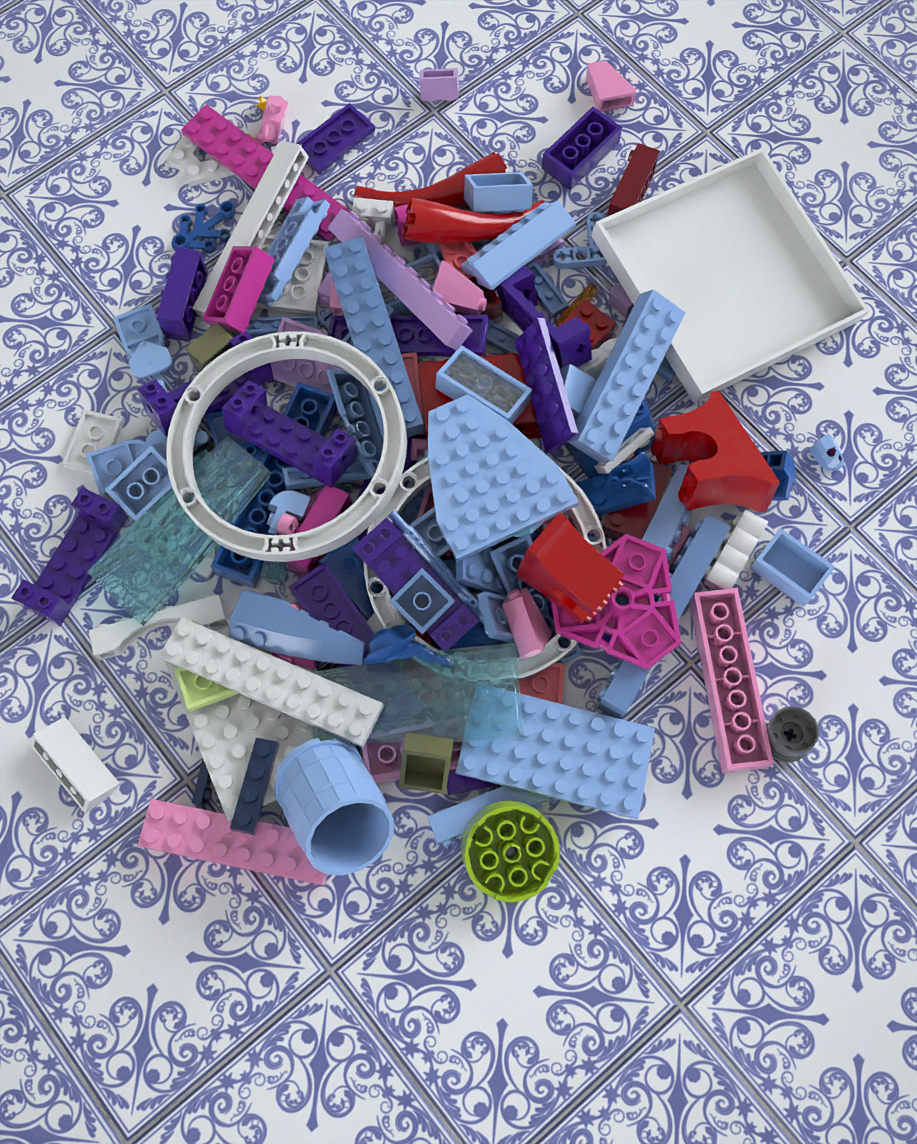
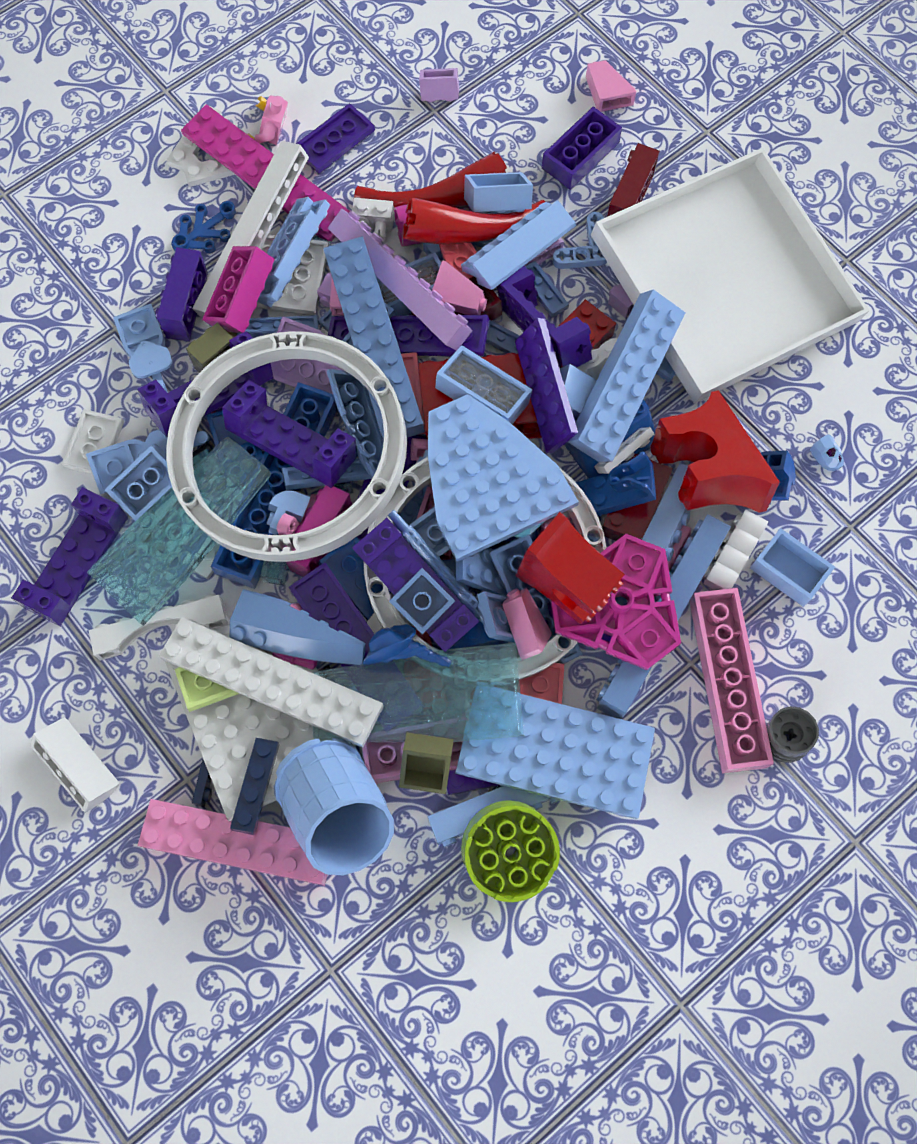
(587, 294): clear orange axle -> none

